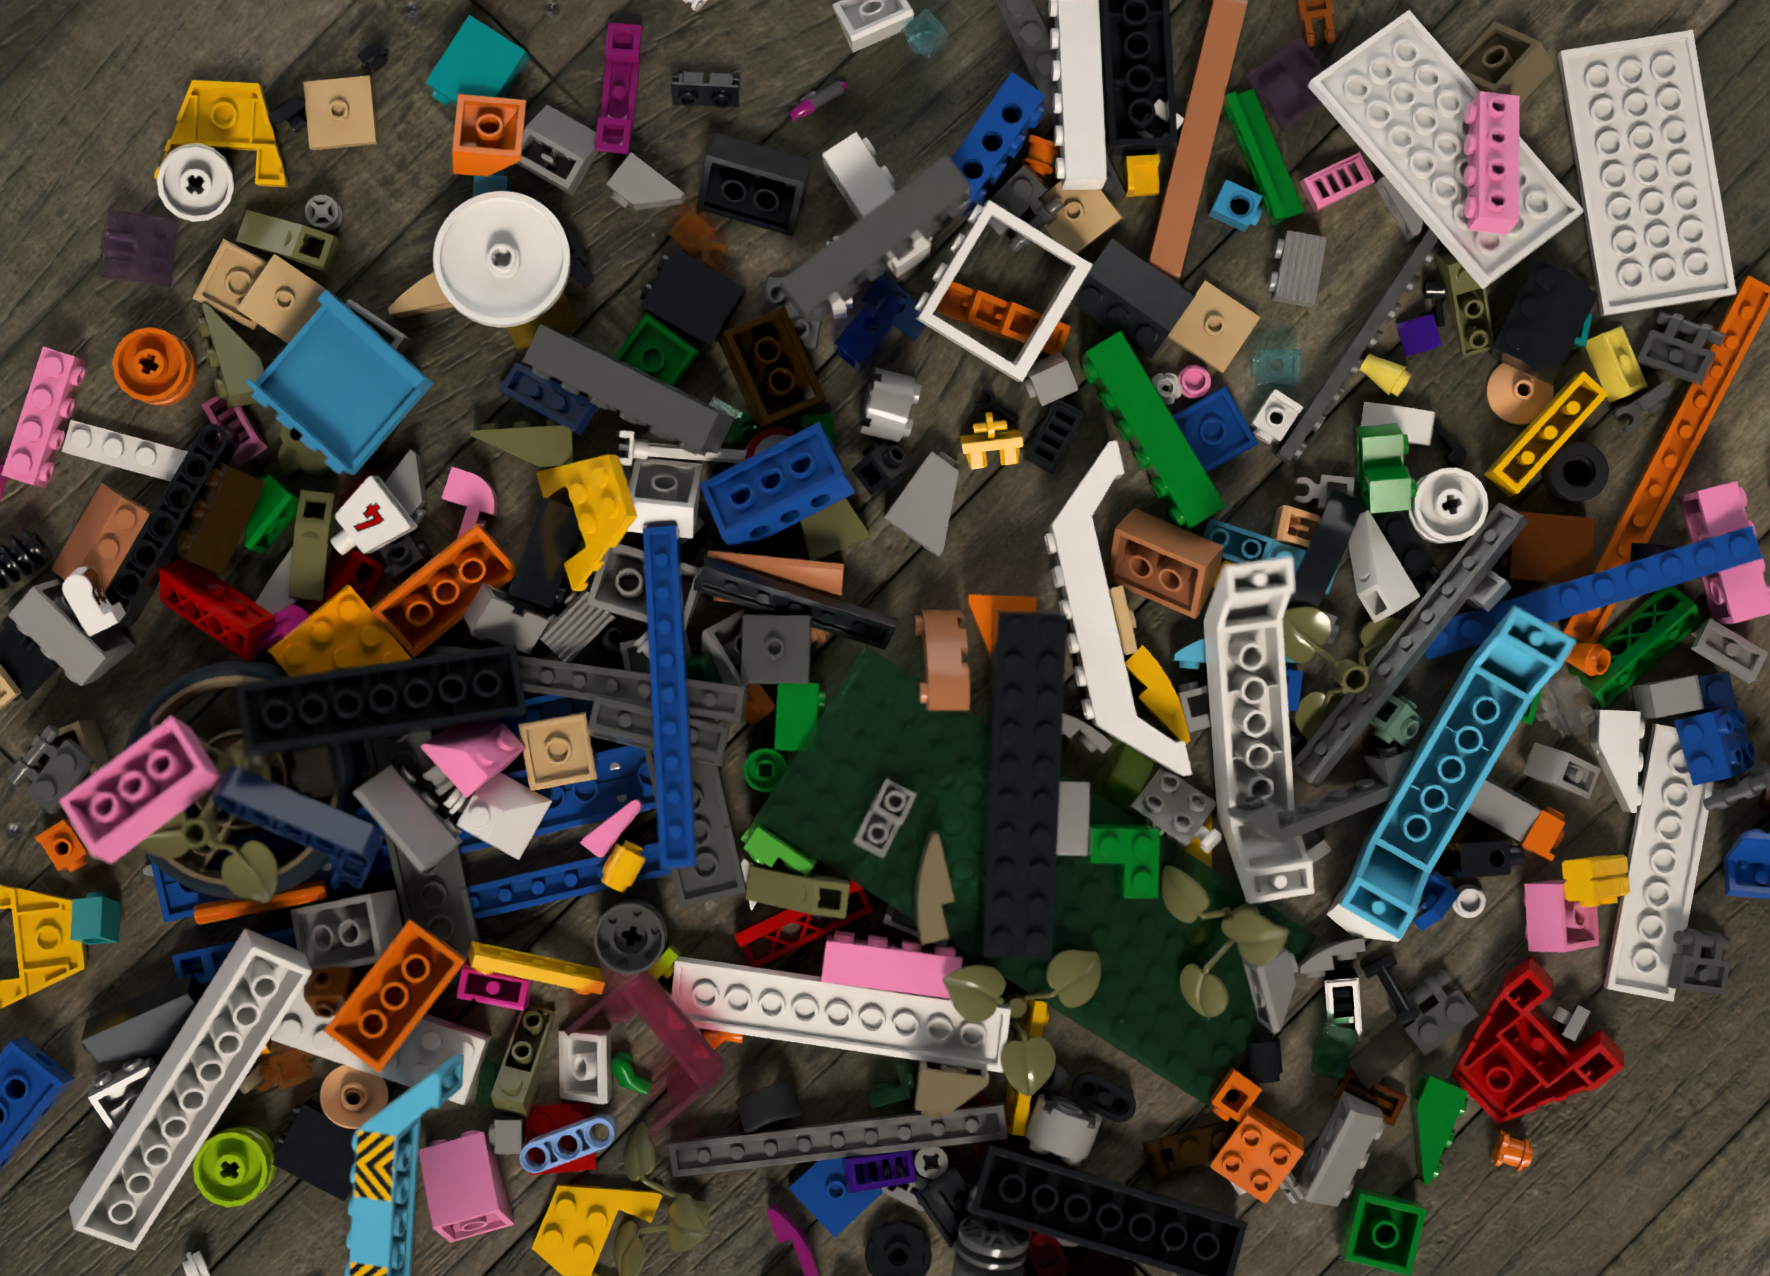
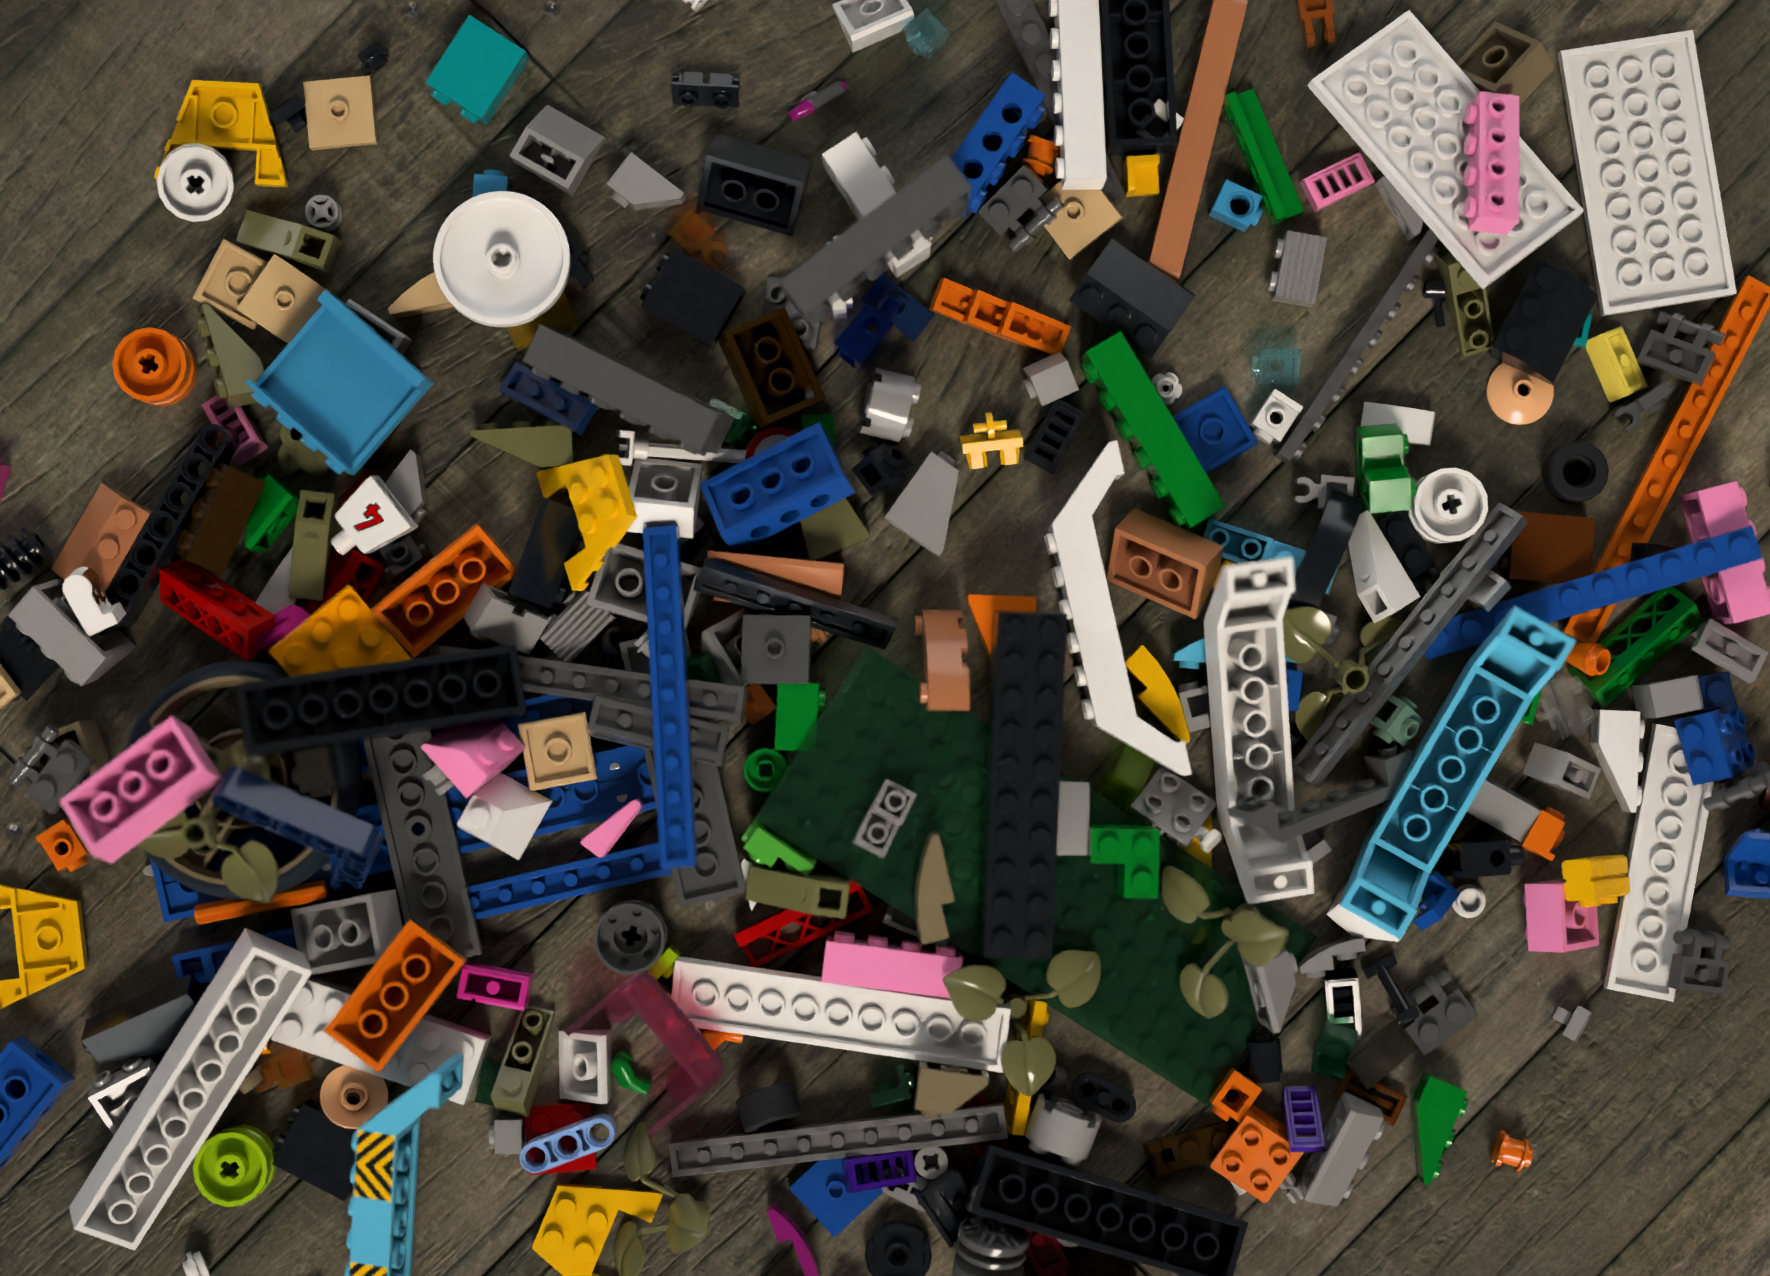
(44, 417): bright pink brick -> none
(95, 919): teal brick -> none
(122, 451): white plate -> none
(138, 248): clear purple plate -> none
(329, 989): reddish brown brick -> none
(409, 816): light grey slope -> none
(456, 801): white plate -> none
(464, 1186): bright pink slope -> none
(471, 492): bright pink brick -> none
(487, 134): orange slope -> none
(520, 964): yellow plate -> none
(619, 88): magenta slope -> none
(623, 866): yellow brick -> none
(658, 351): green plate -> none
(946, 272): white window -> none
(996, 408): black hand -> none
(1090, 737): light grey slope -> none
(1124, 620): tan plate -> none
(1194, 381): bright pink plate -> none
(1213, 327): tan plate -> none
(1284, 82): clear purple plate -> none
(1294, 526): light nougat slope -> none
(1302, 1117): none -> dark purple slope
(1382, 1231): green brick -> none
(1386, 374): light yellow cone -> none
(1419, 335): dark purple slope -> none
(1457, 454): black hand -> none
(1522, 1059): red wedge -> none
(1546, 434): yellow brick -> none

